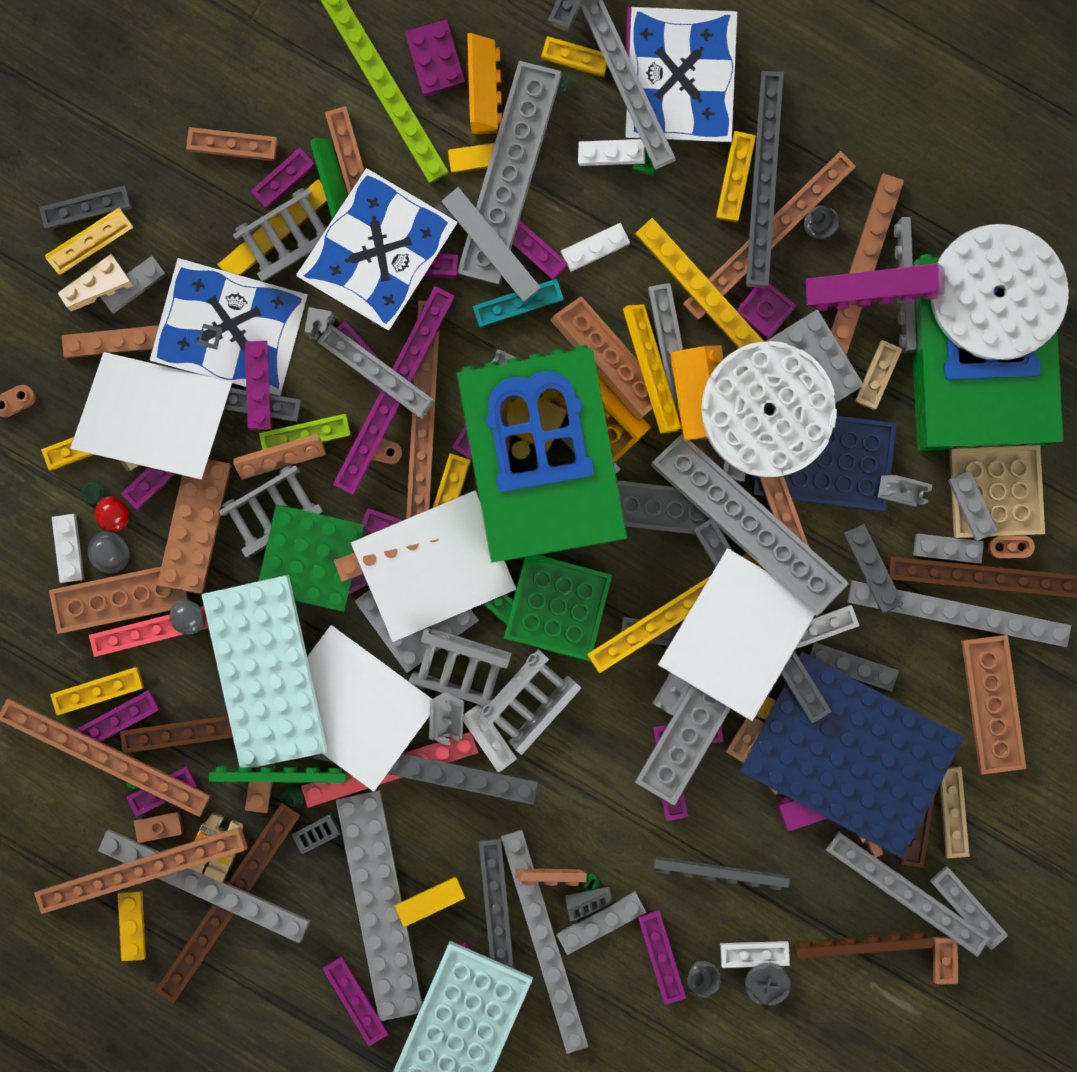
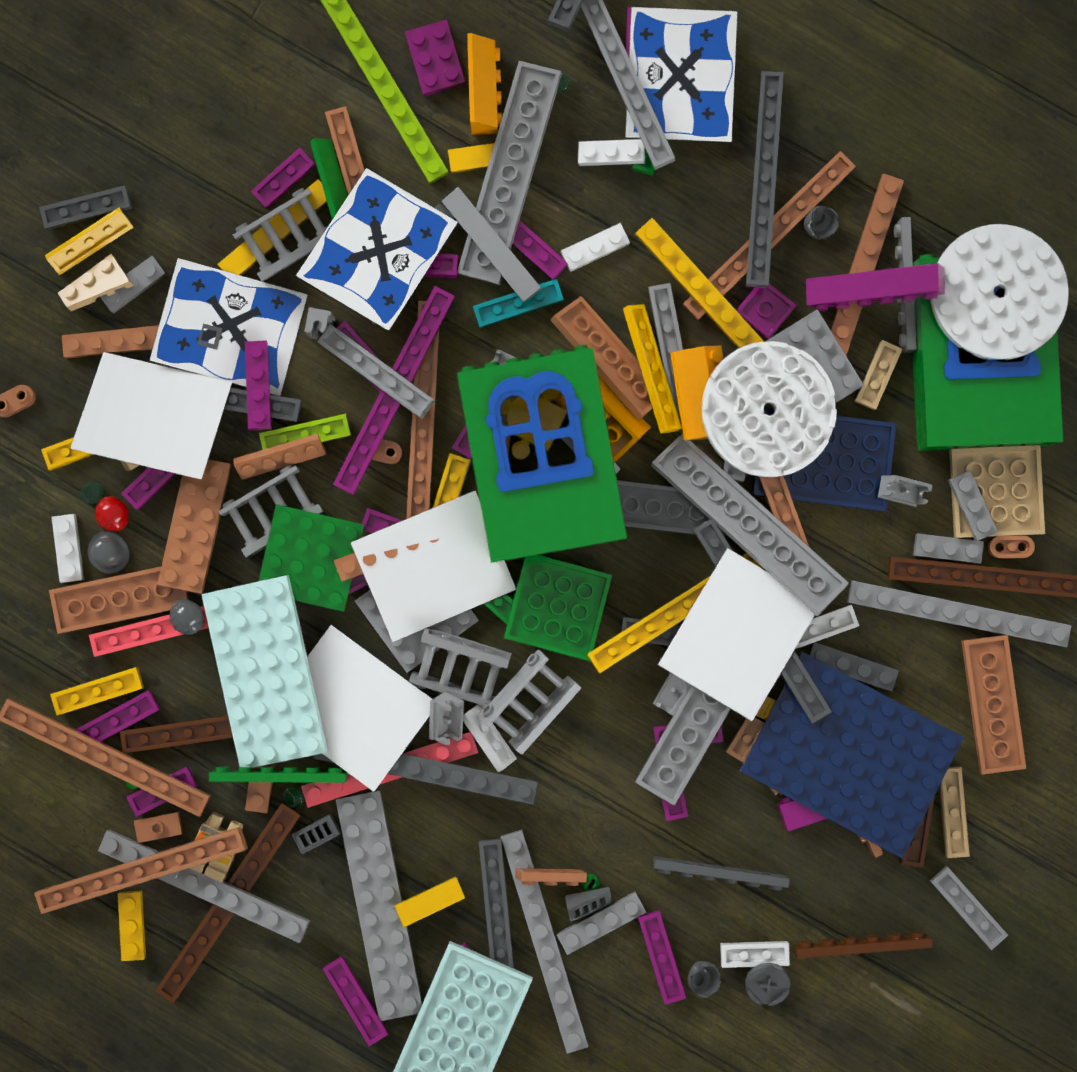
(231, 144): nougat plate -> none
(574, 56): yellow tile -> none
(735, 176): yellow plate -> none
(873, 569): dark grey plate -> none
(908, 894): light grey tile -> none
(945, 960): nougat plate -> none

